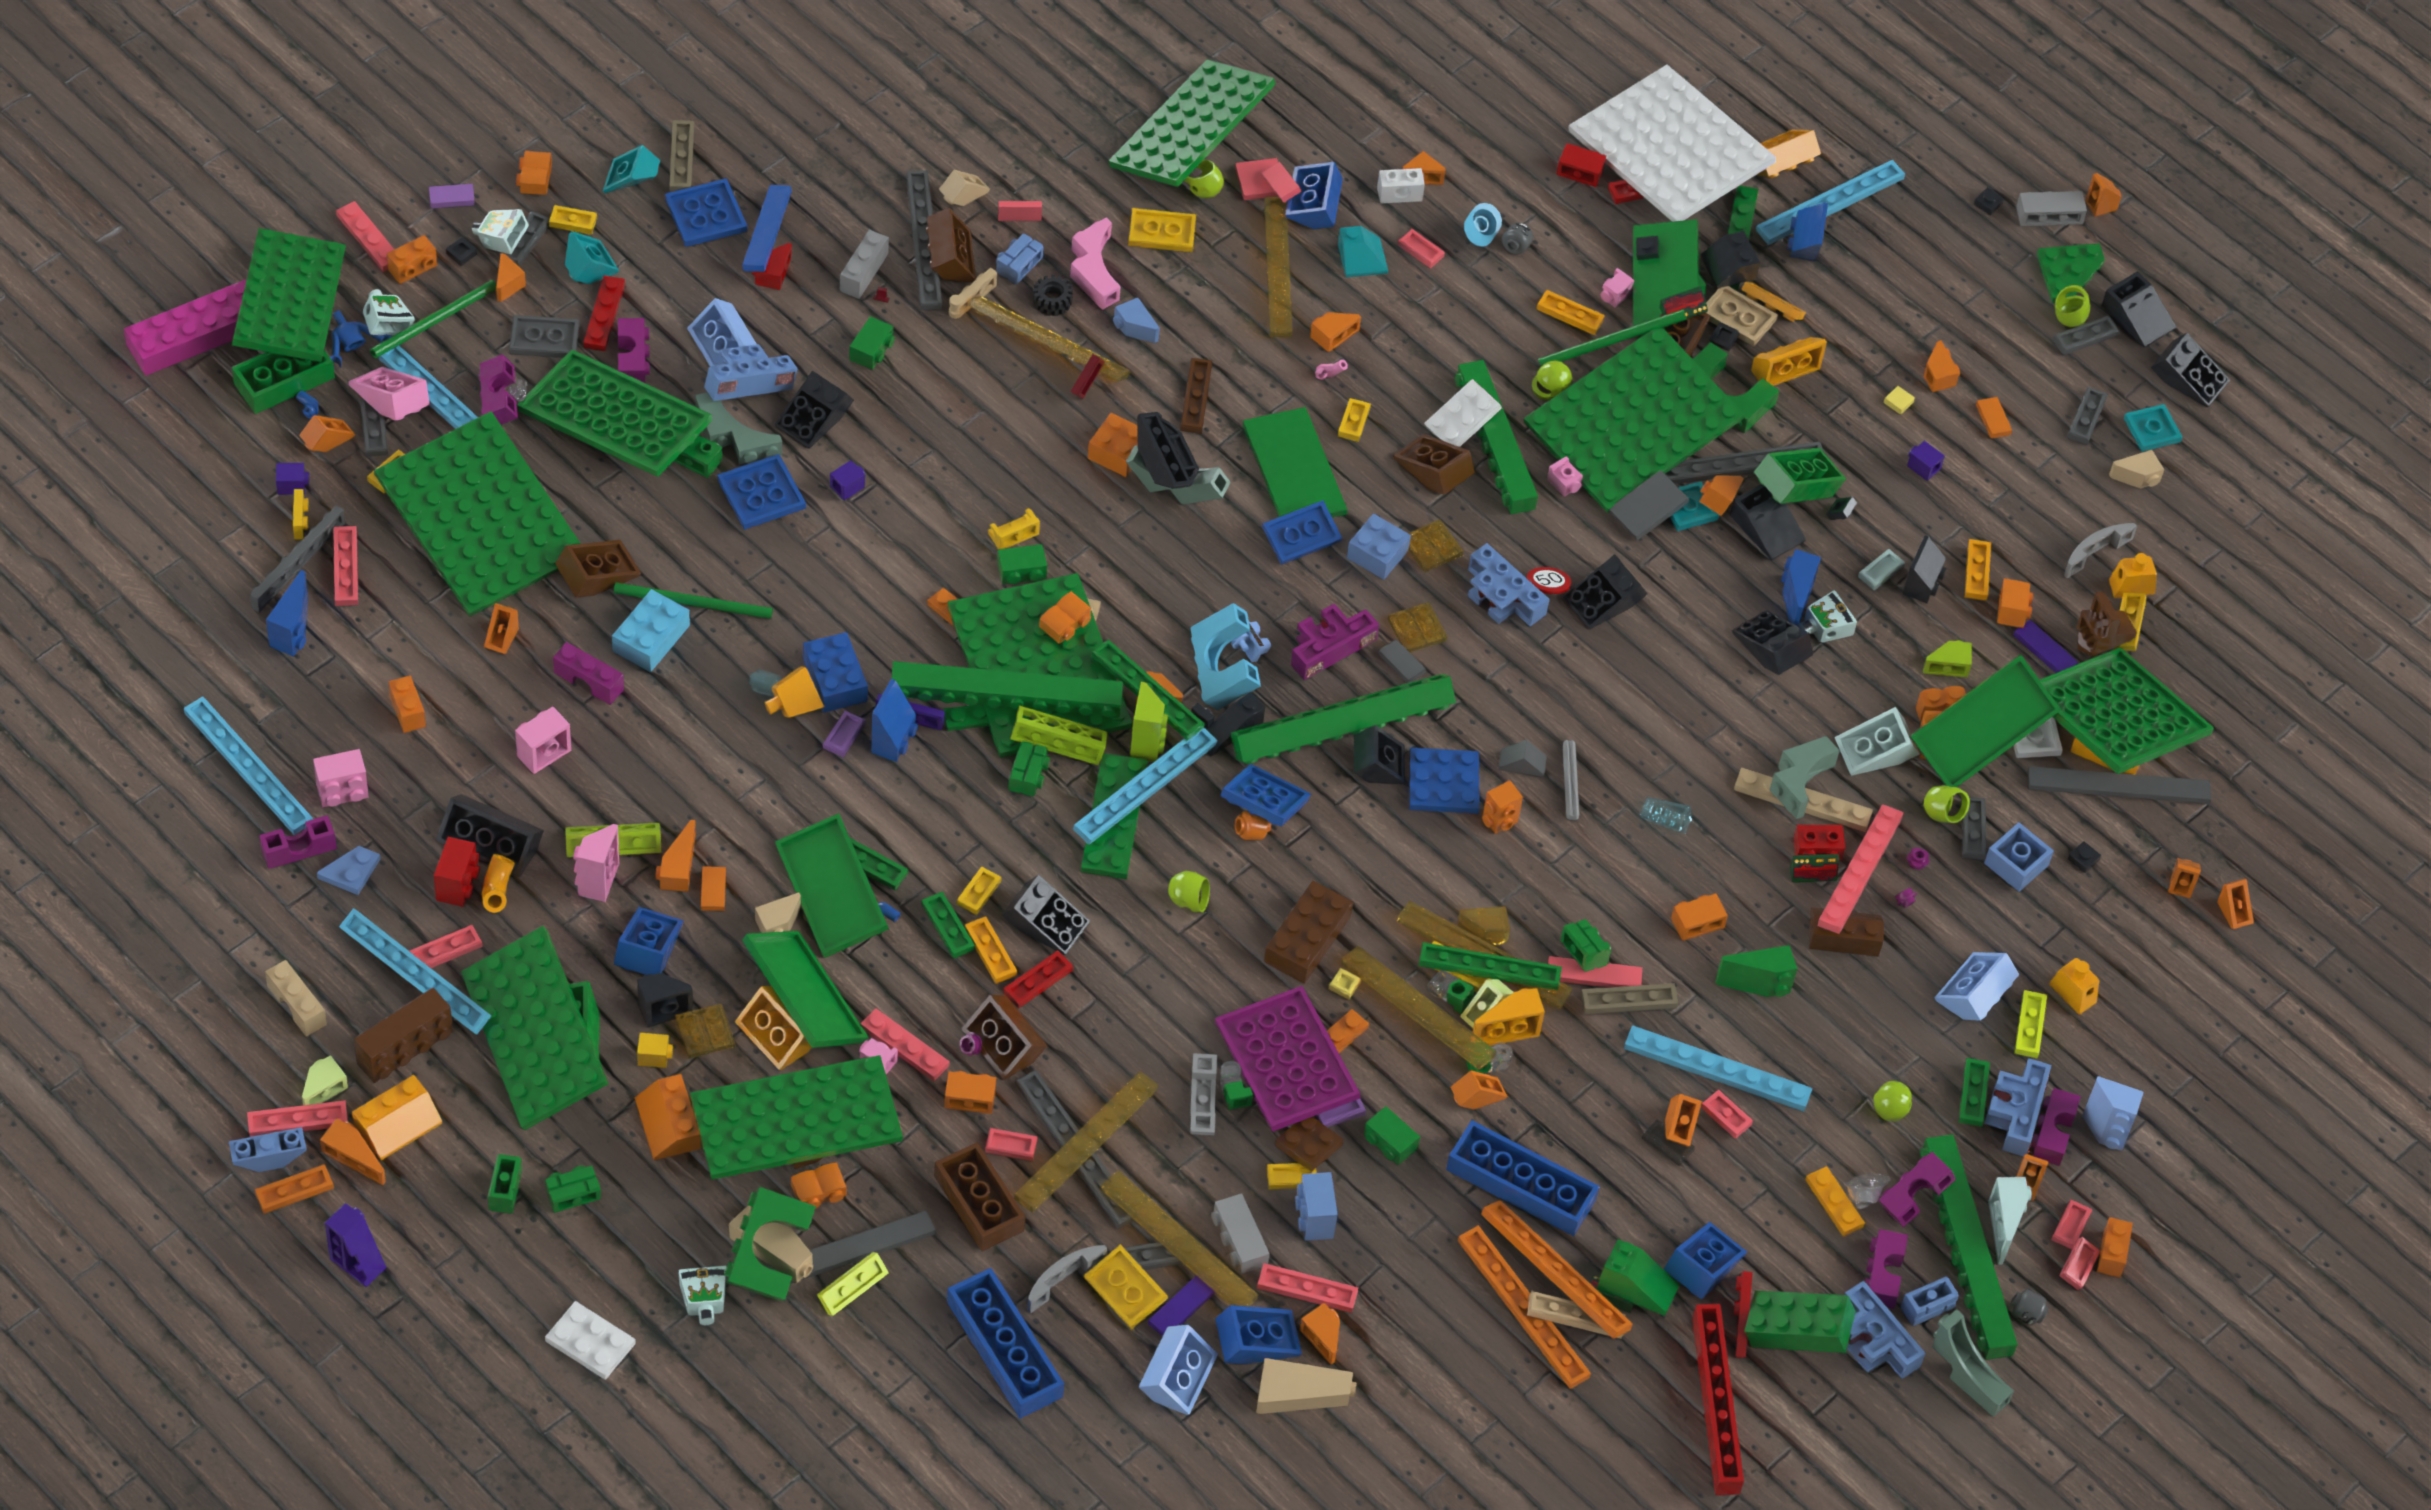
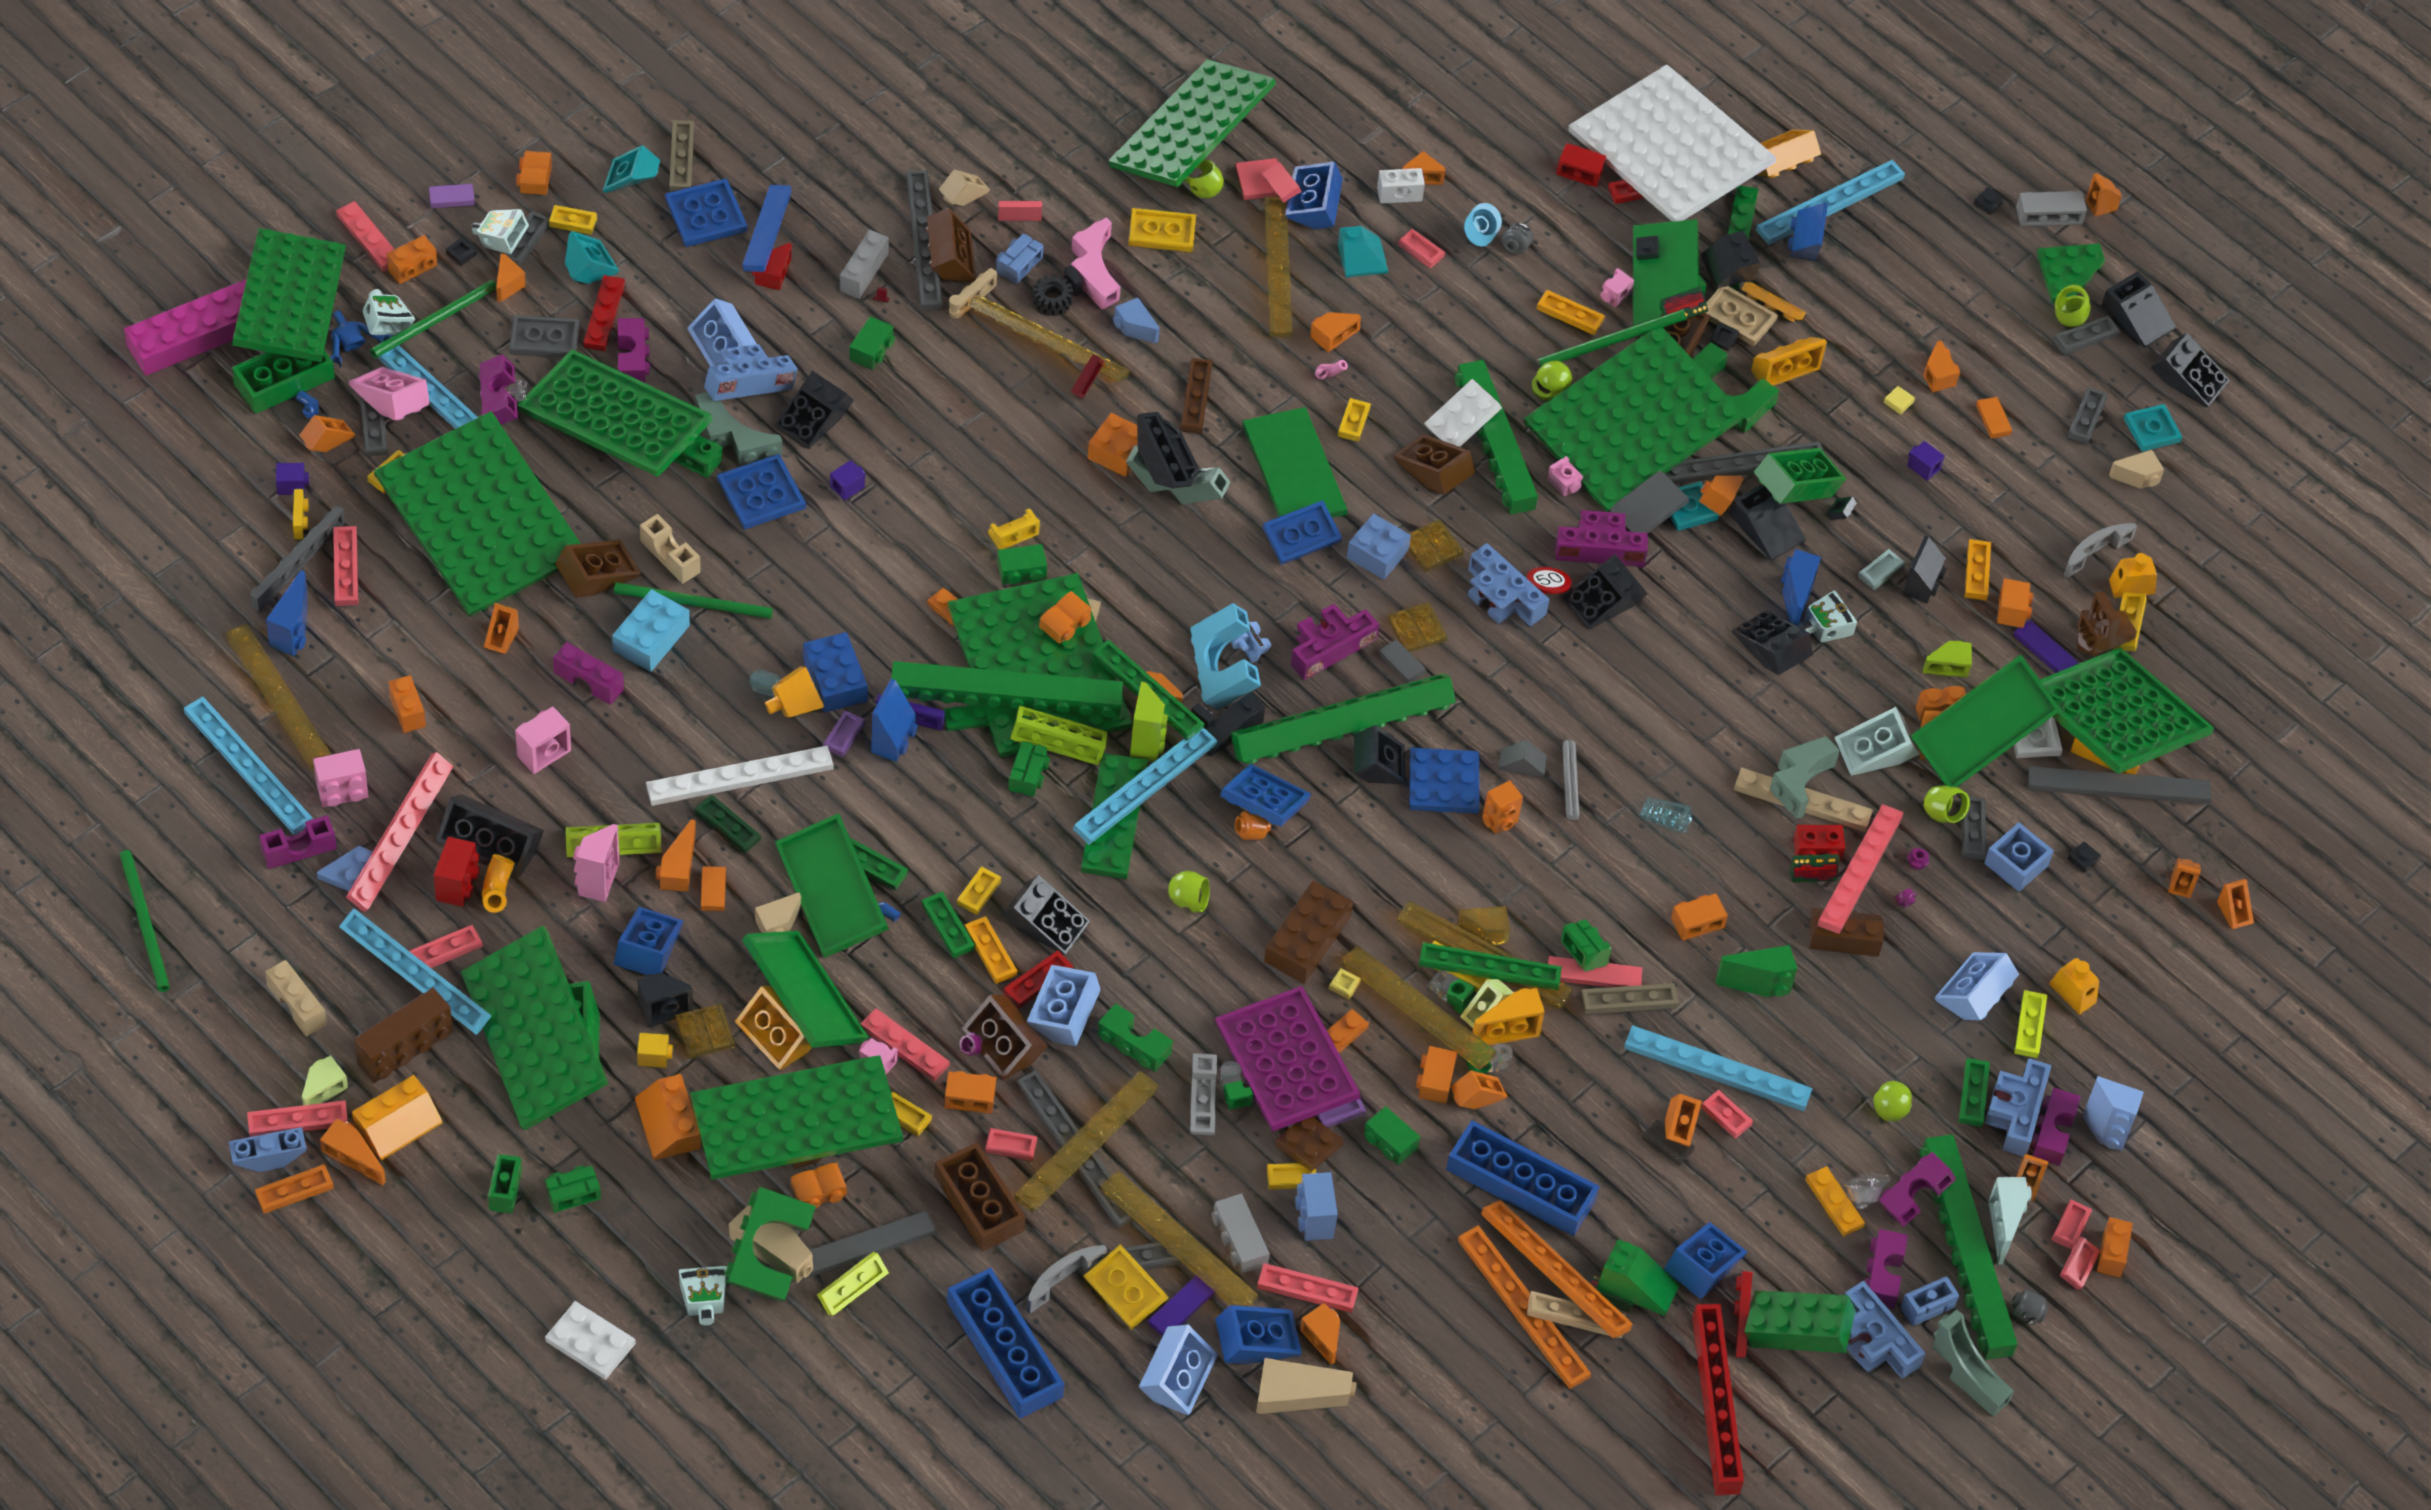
(144, 921): none -> green piece
(277, 694): none -> clear yellow plate
(353, 1245): dark purple wedge -> none
(399, 832): none -> coral plate
(679, 560): none -> tan arch
(728, 823): none -> dark green tile
(739, 775): none -> white plate
(910, 1116): none -> yellow tile
(1064, 1004): none -> light blue slope
(1073, 278): none -> black tile
(1148, 1050): none -> green arch
(1437, 1074): none -> orange brick
(1599, 538): none -> magenta piece

